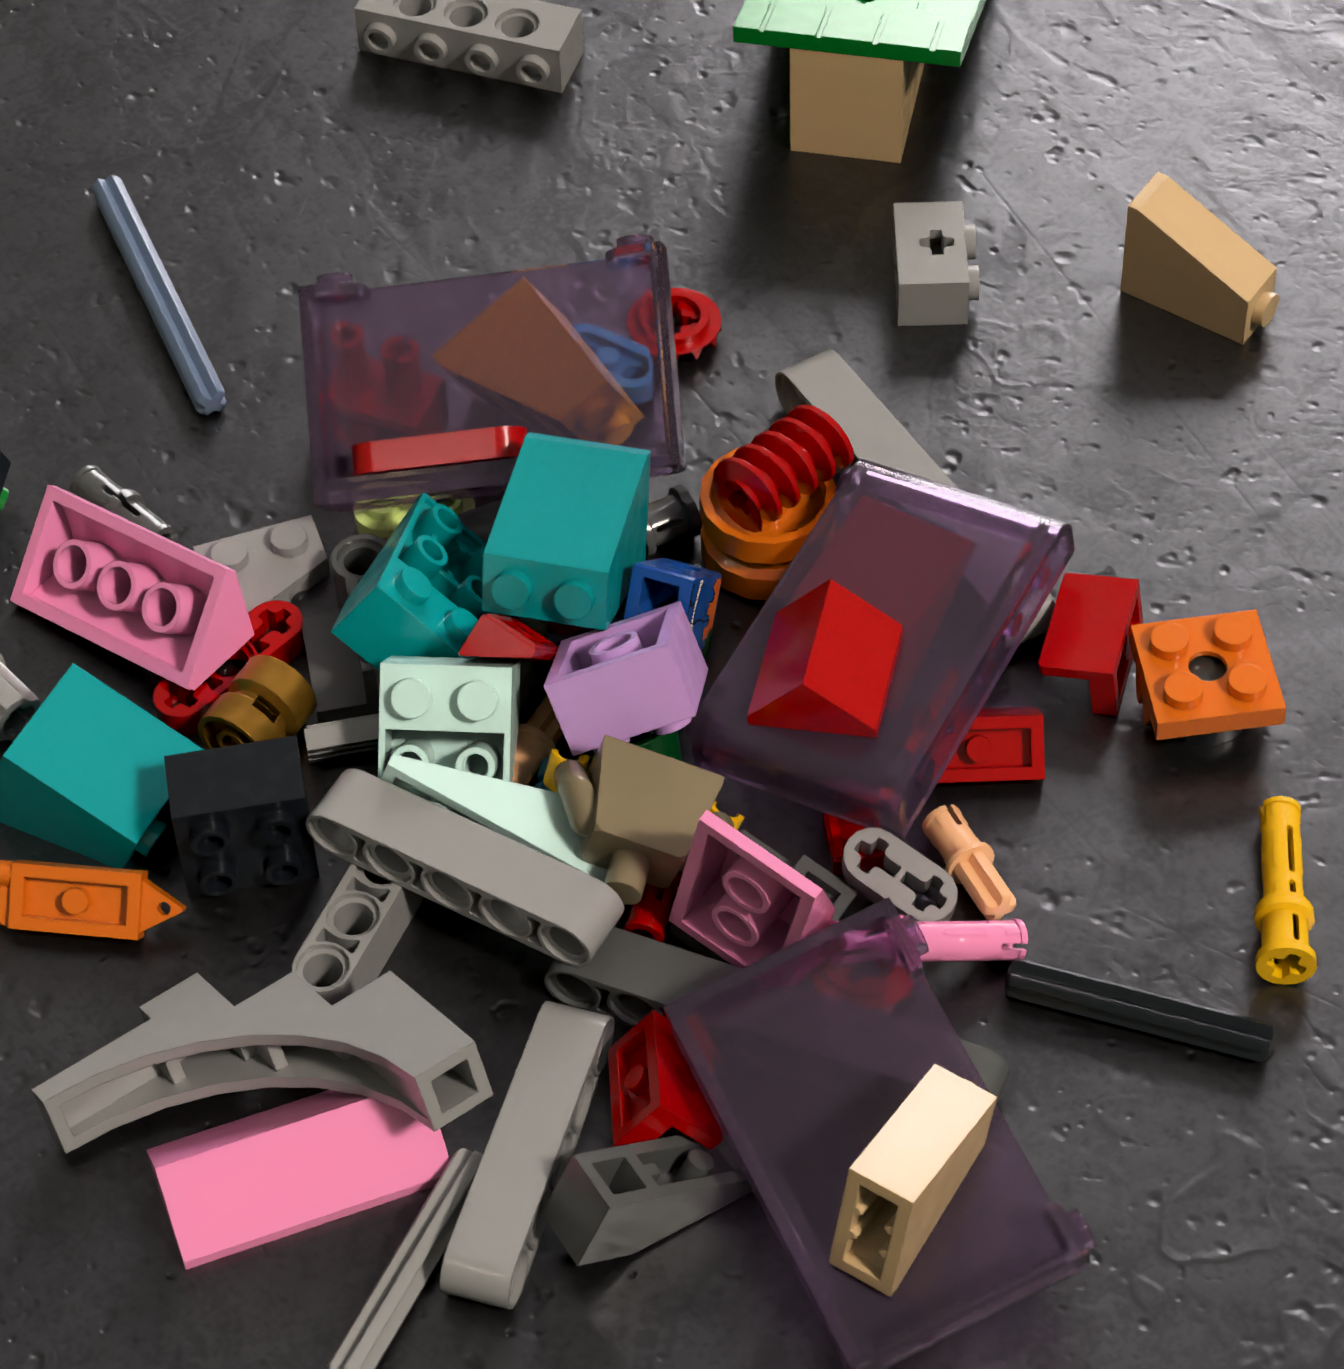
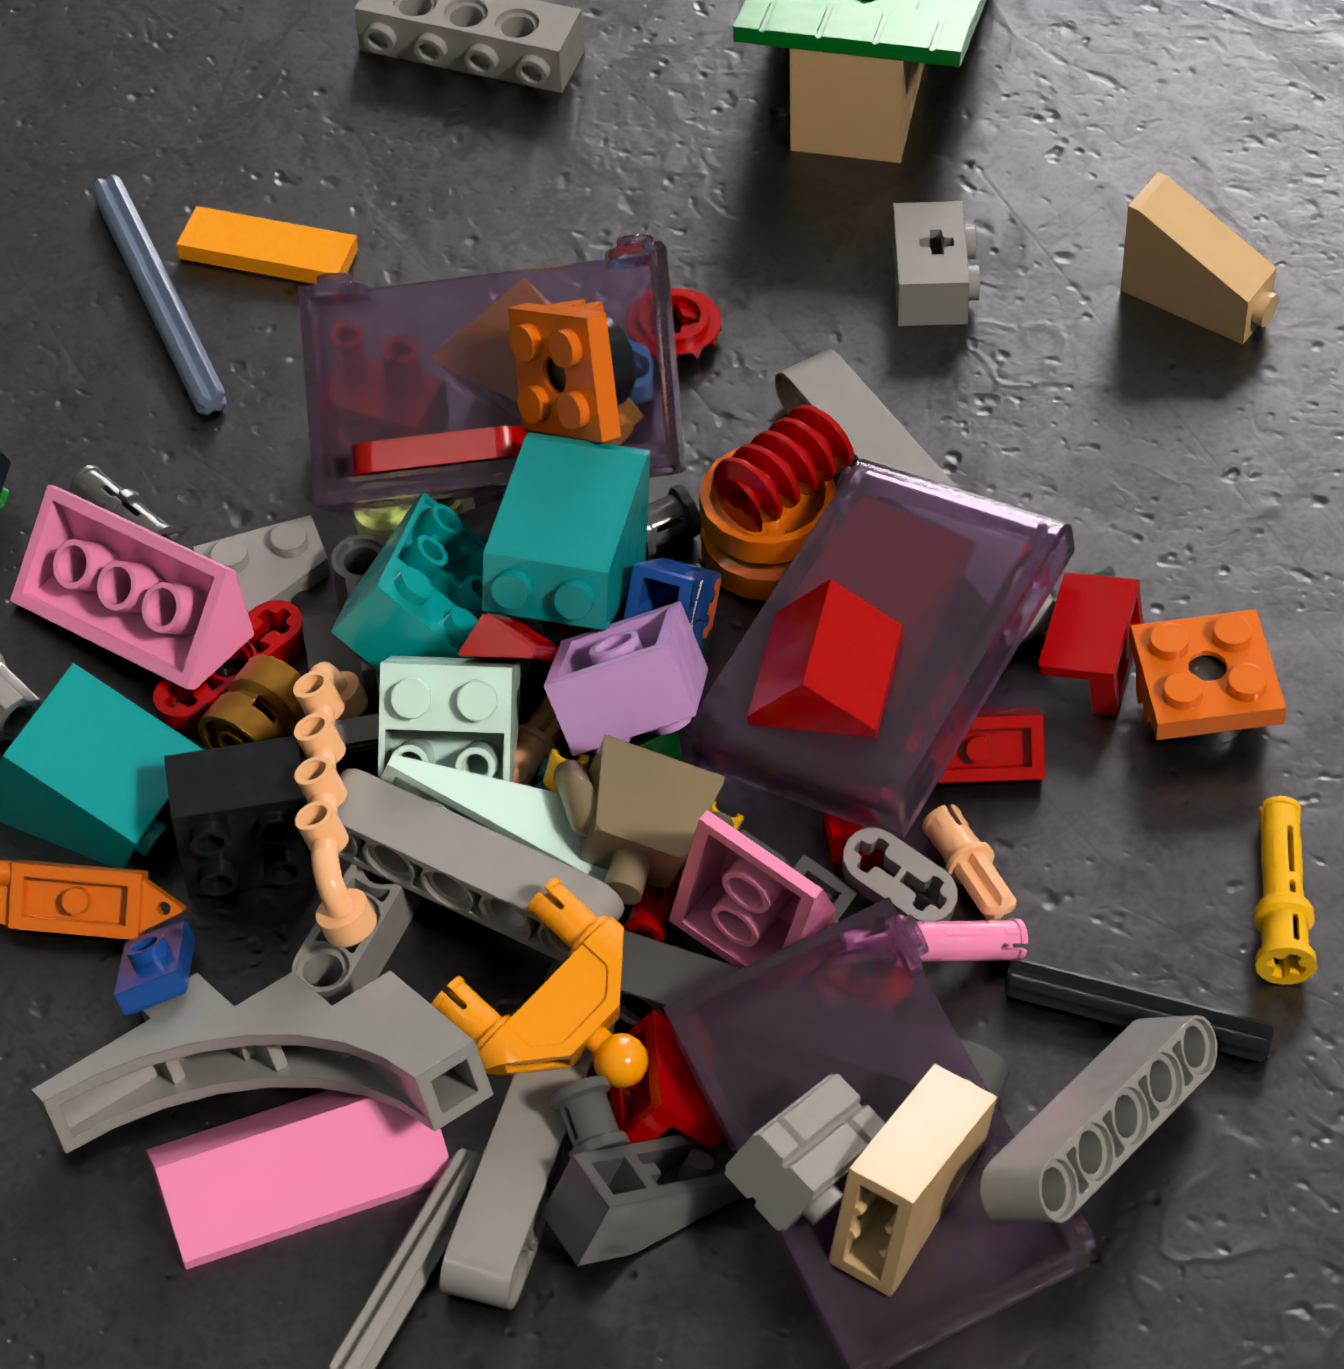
(155, 967): none -> blue plate
(265, 245): none -> light orange tile
(325, 698): none -> light nougat bar
(567, 1011): none -> light orange connector
(570, 369): none -> orange piece
(588, 1115): none -> dark grey bush
(805, 1154): none -> light grey brick
(1098, 1120): none -> light grey beam

